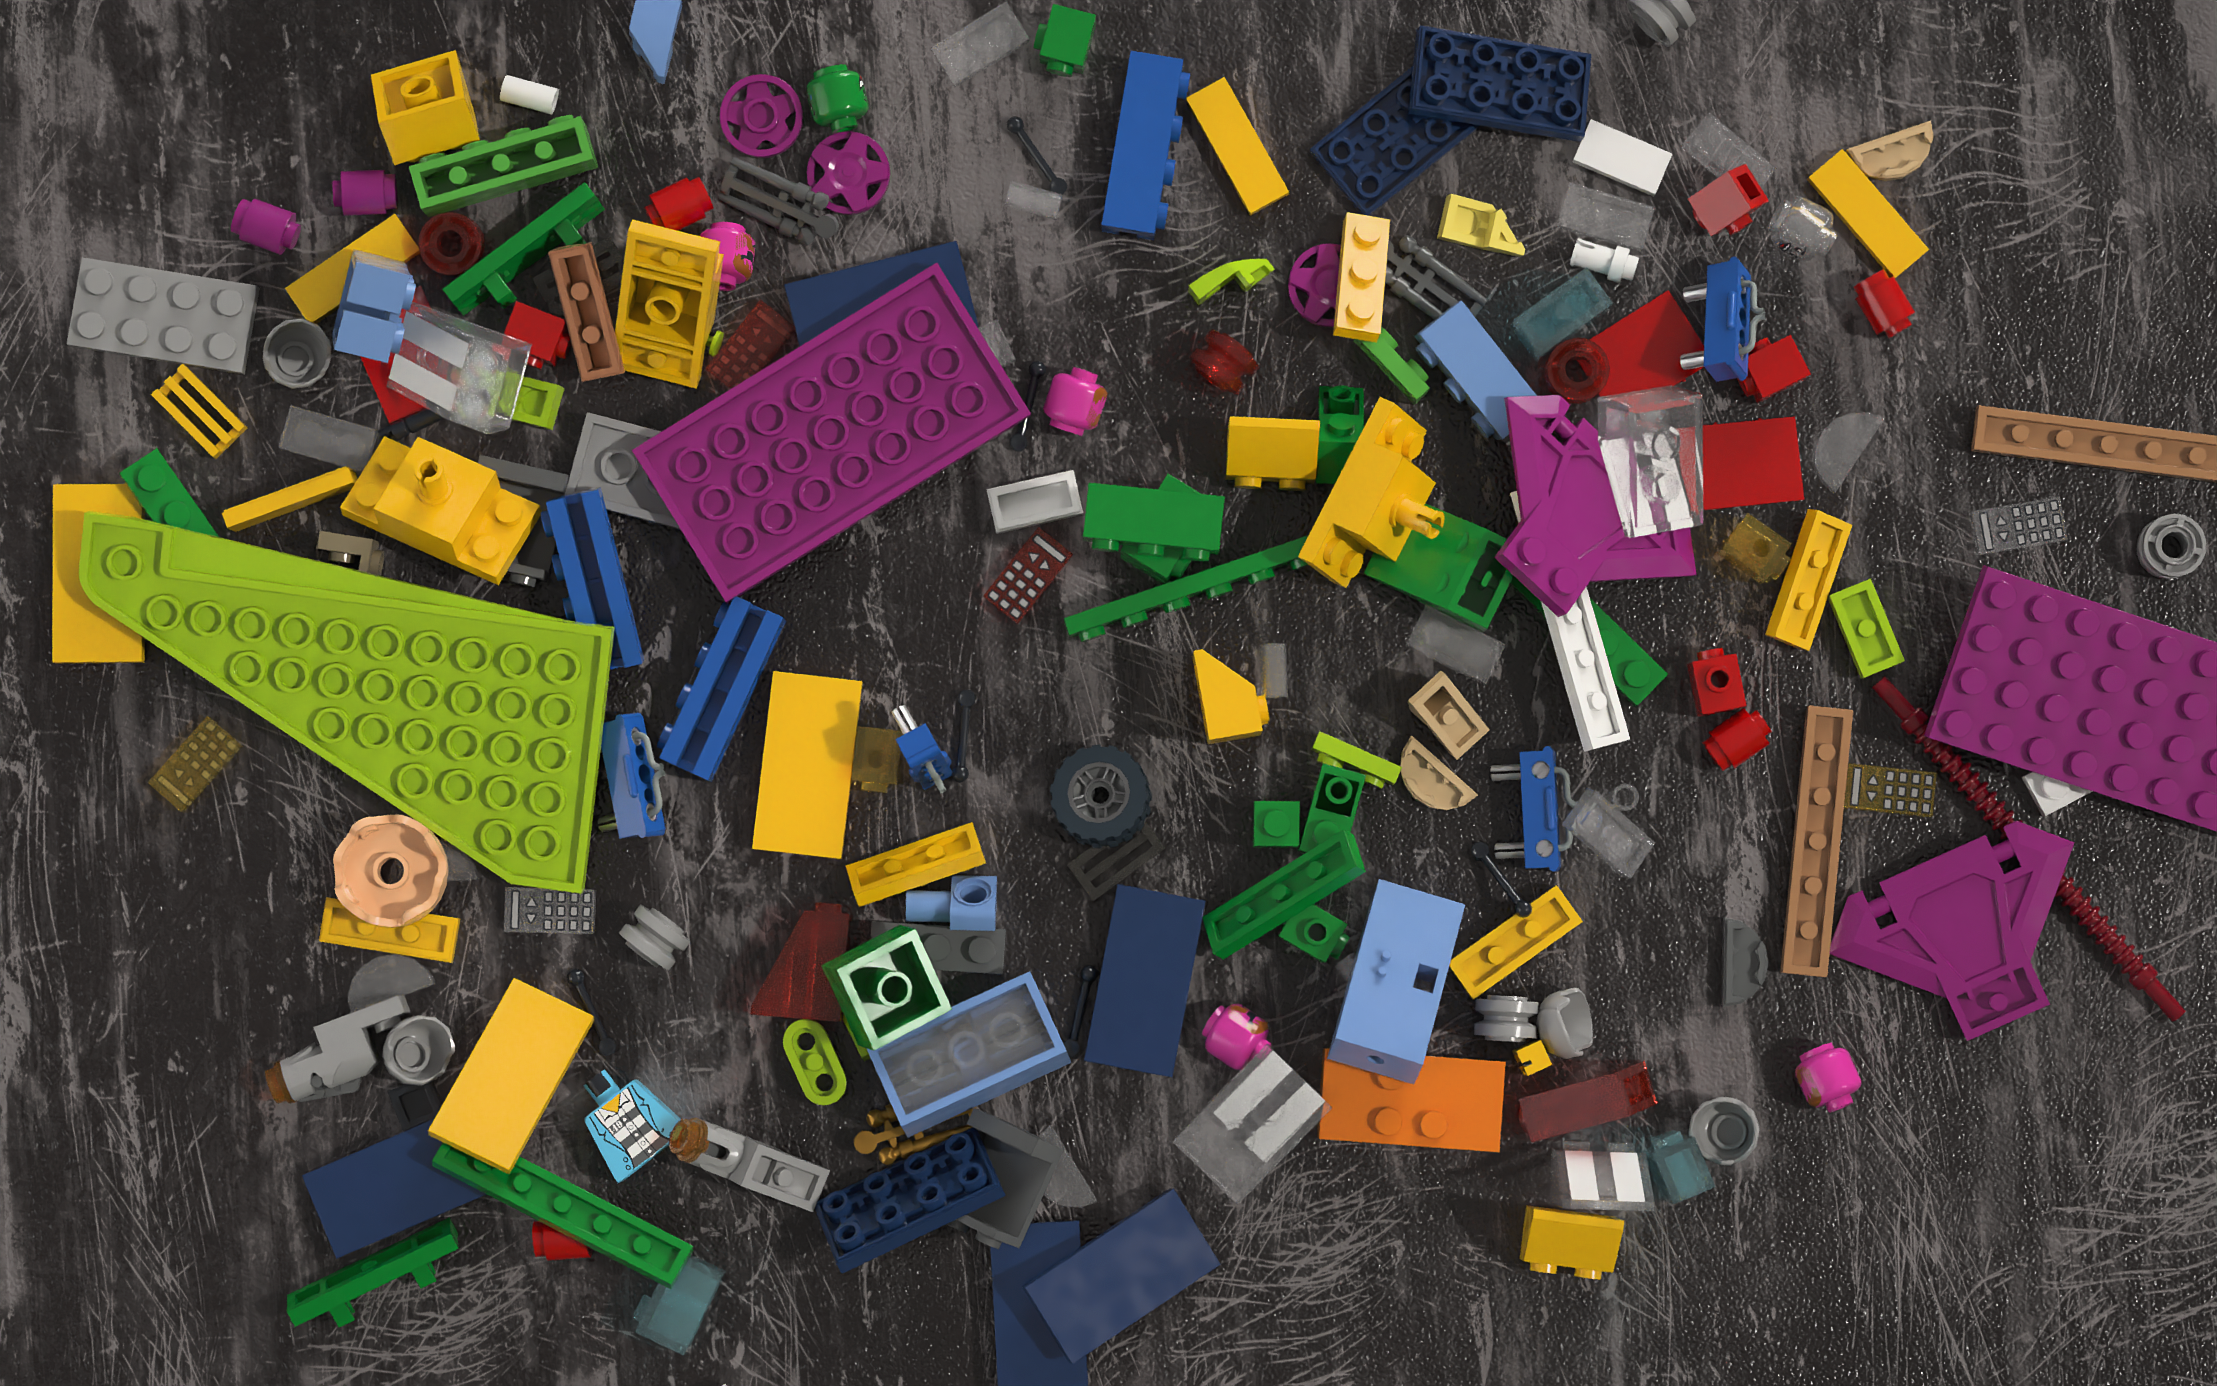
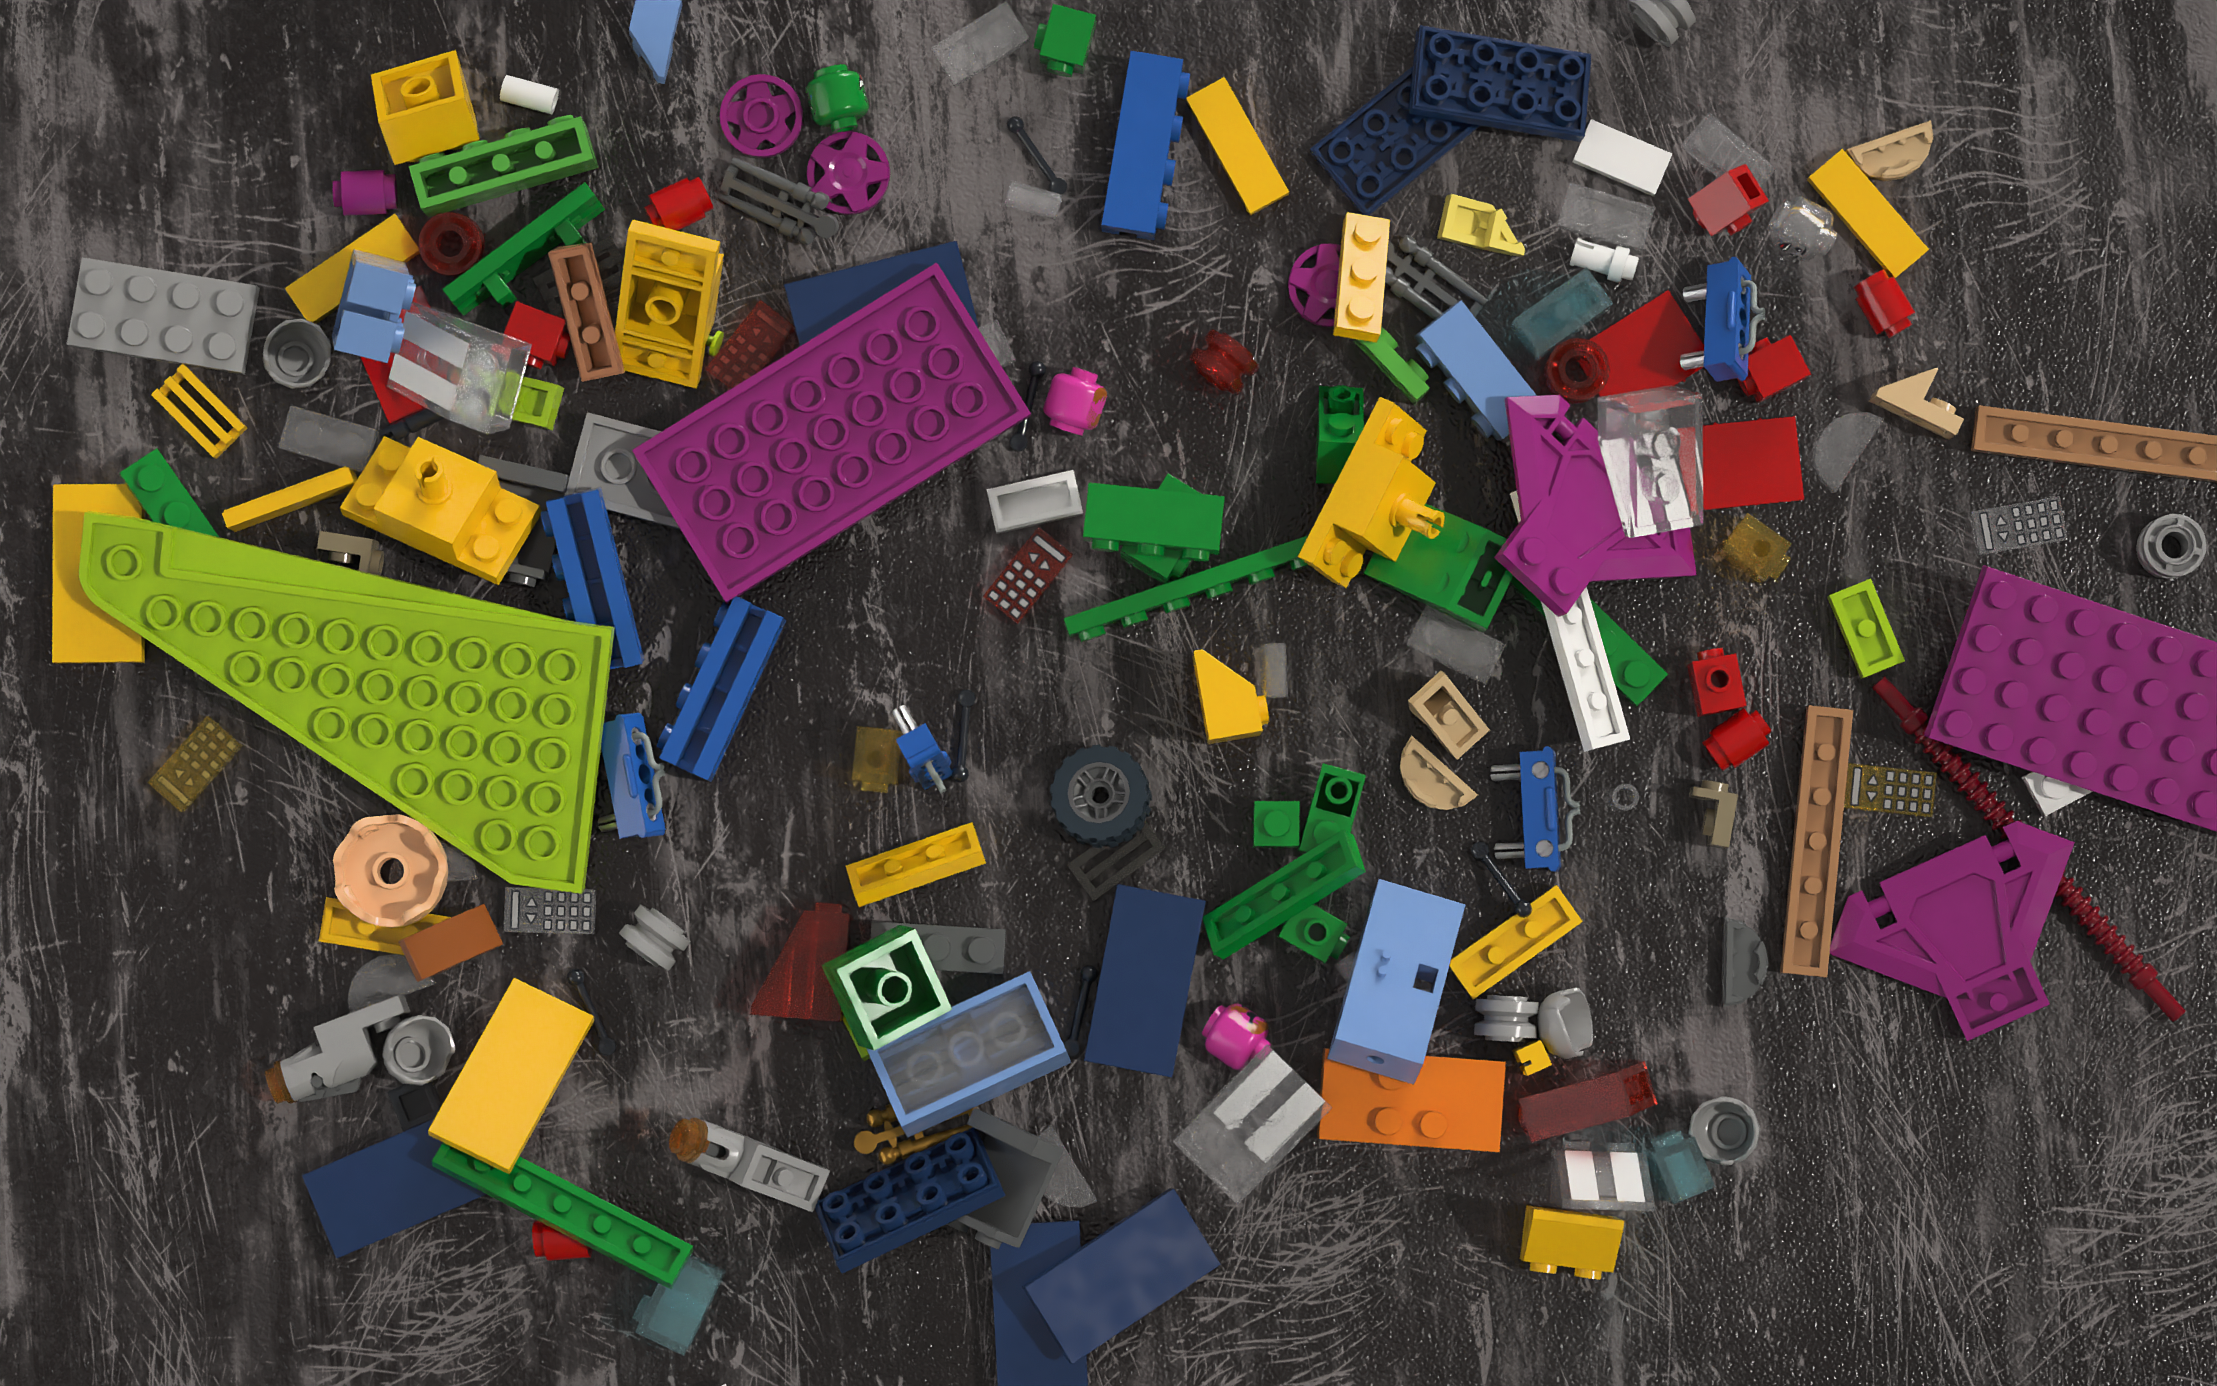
(265, 225): magenta brick -> none
(337, 1289): green hinge -> none
(450, 942): none -> dark orange slope
(628, 1124): torso -> none
(737, 250): dark pink head -> none
(807, 765): yellow tile -> none
(812, 1063): lime plate -> none
(967, 906): medium blue piece -> none
(1245, 272): lime slope -> none
(1272, 452): yellow slope -> none
(1339, 753): lime plate -> none
(1608, 833): clear plate -> none
(1717, 821): none -> dark tan bracket
(1808, 579): yellow plate -> none
(1827, 1077): dark pink head -> none
(1907, 401): none -> tan slope

